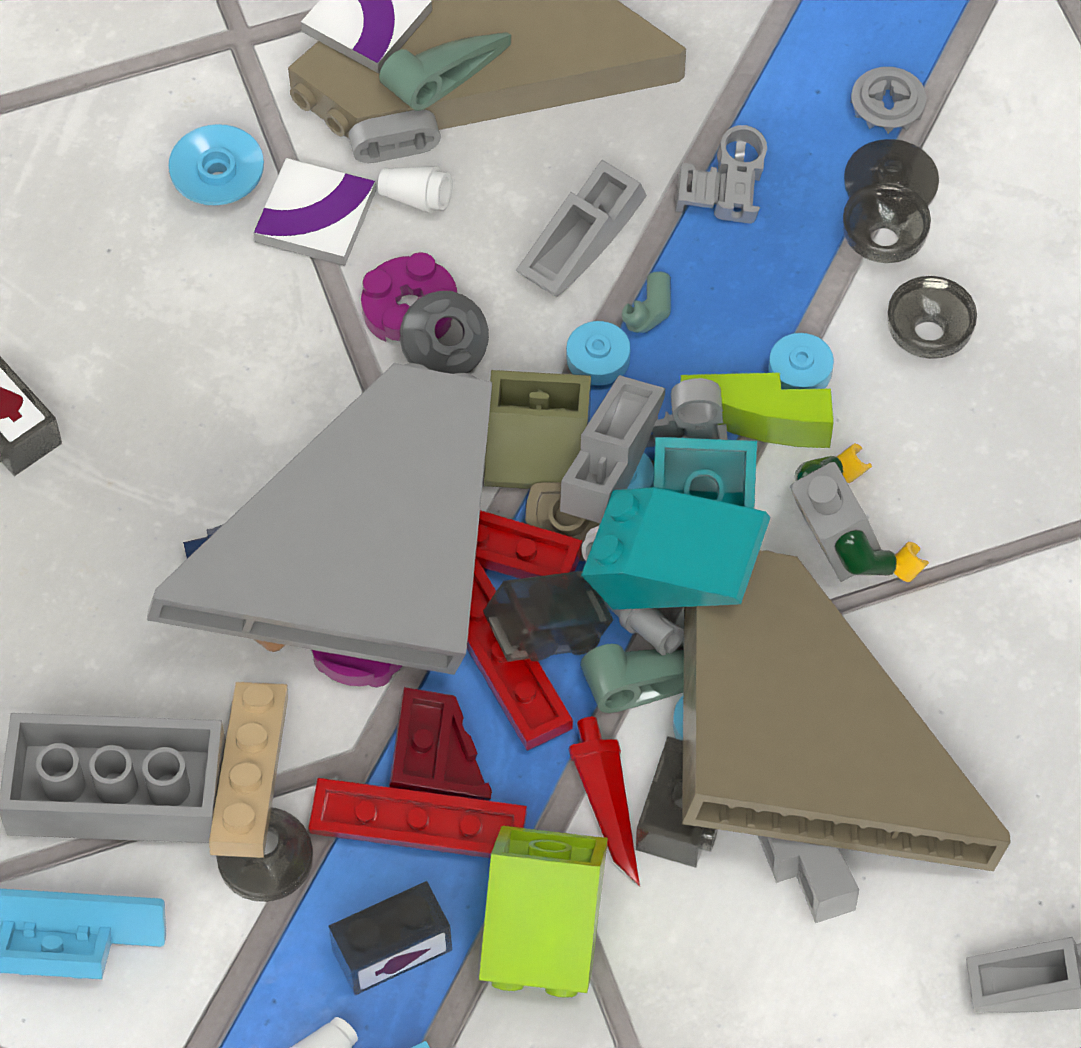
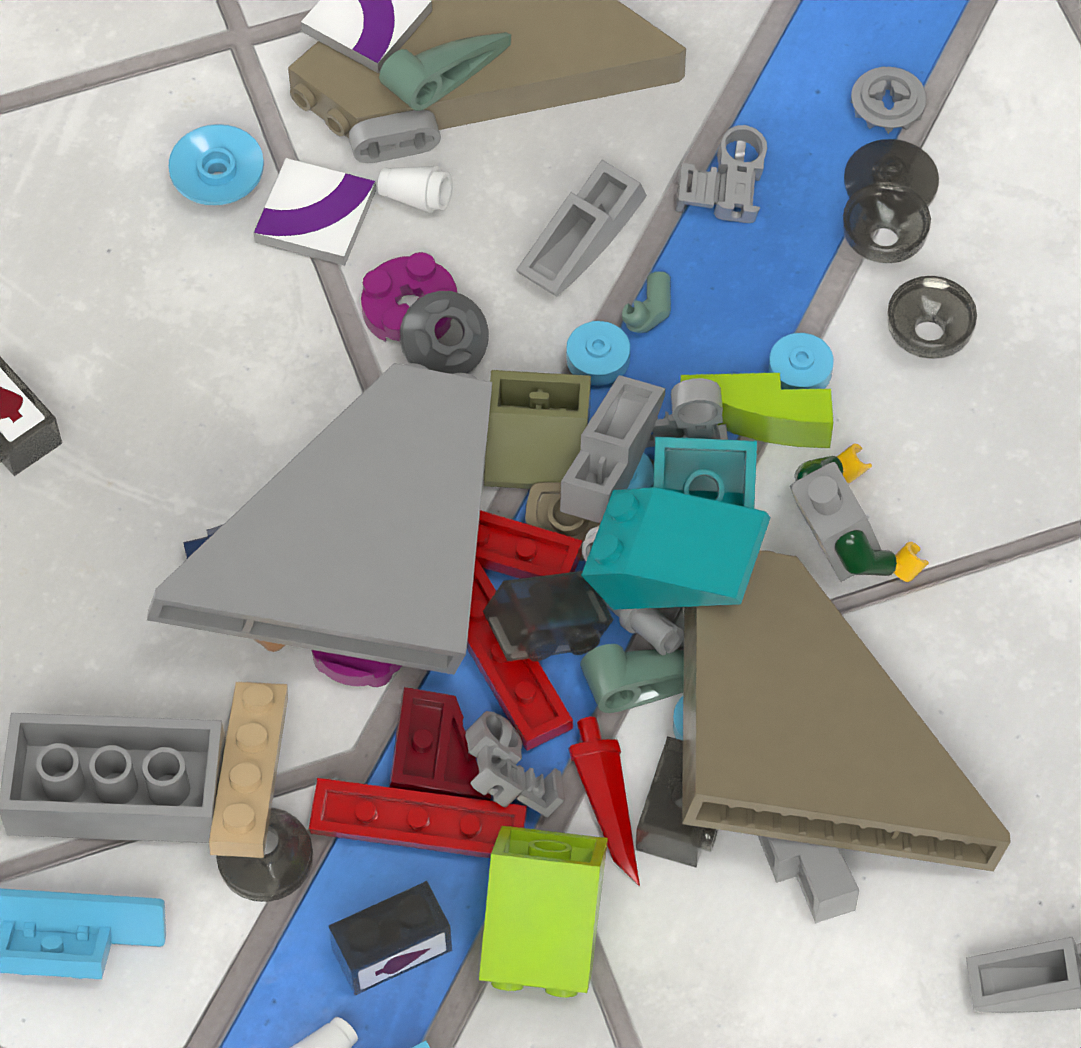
(497, 752): none -> light grey piece

